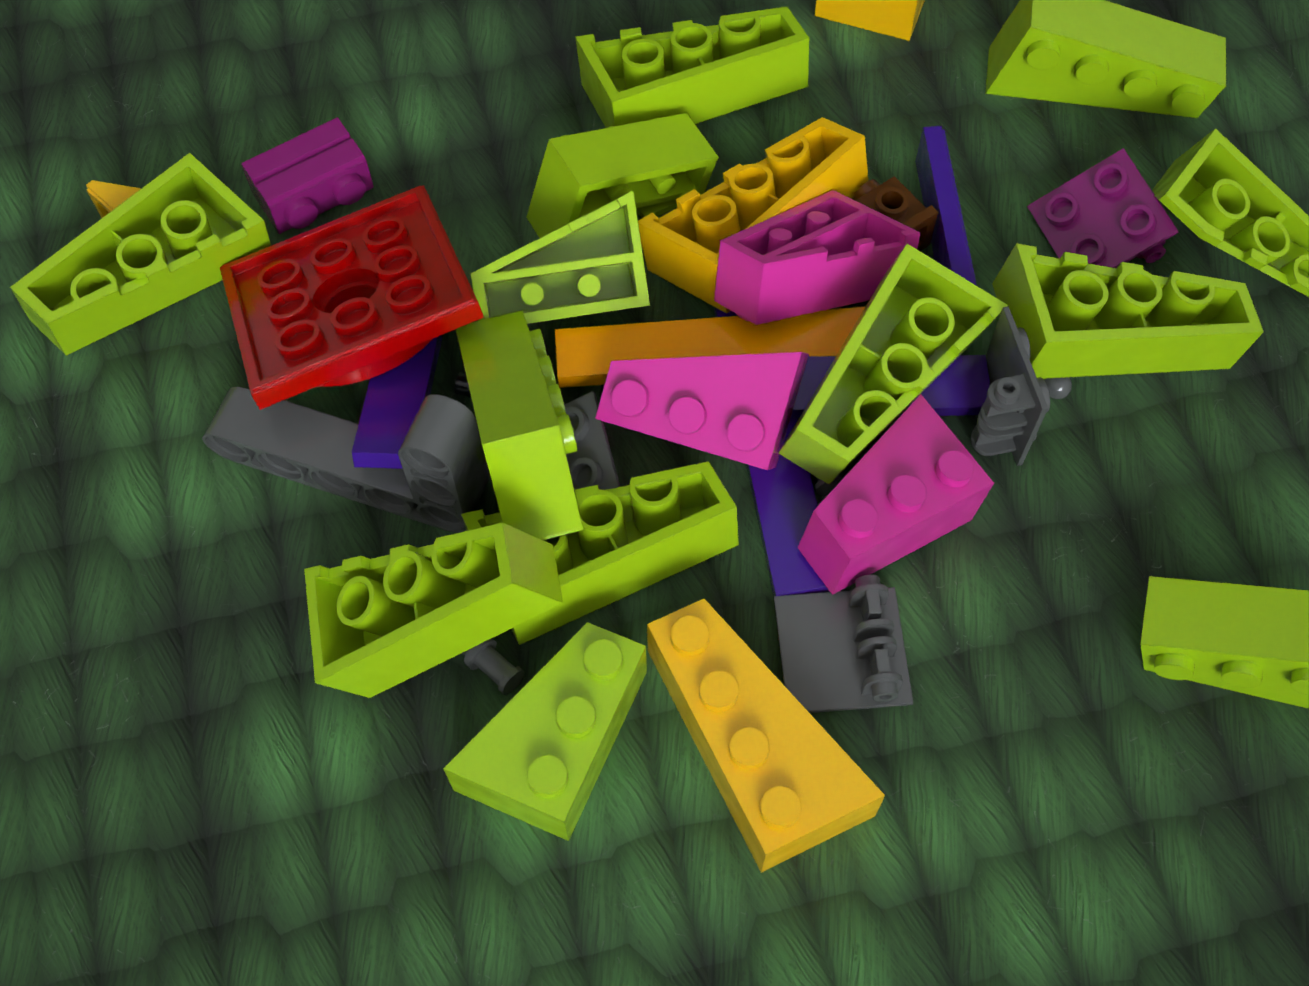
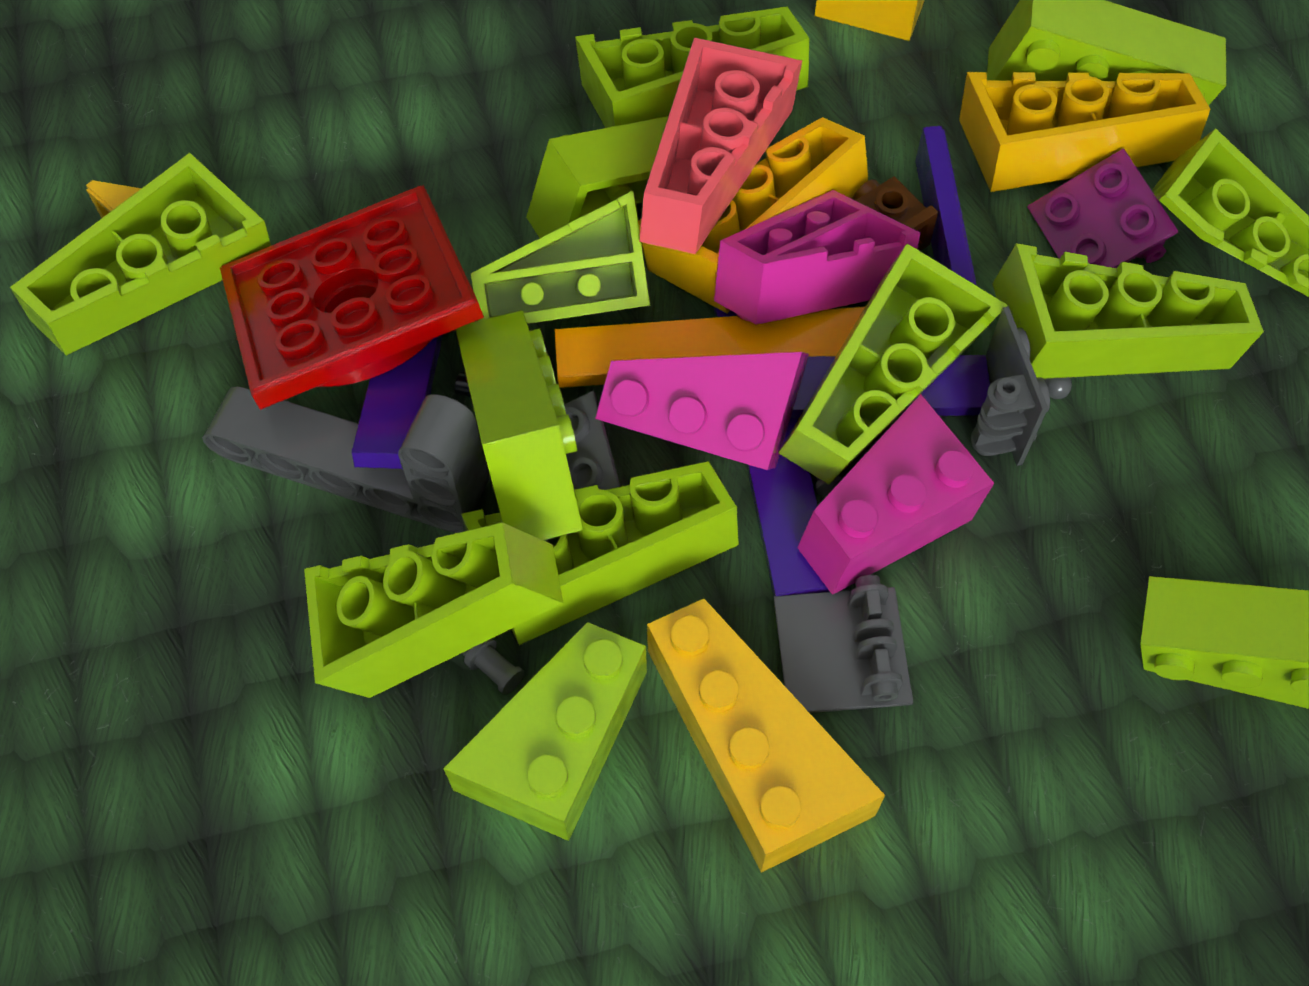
(308, 176): magenta brick -> none
(714, 136): none -> coral wedge
(1058, 129): none -> yellow wedge

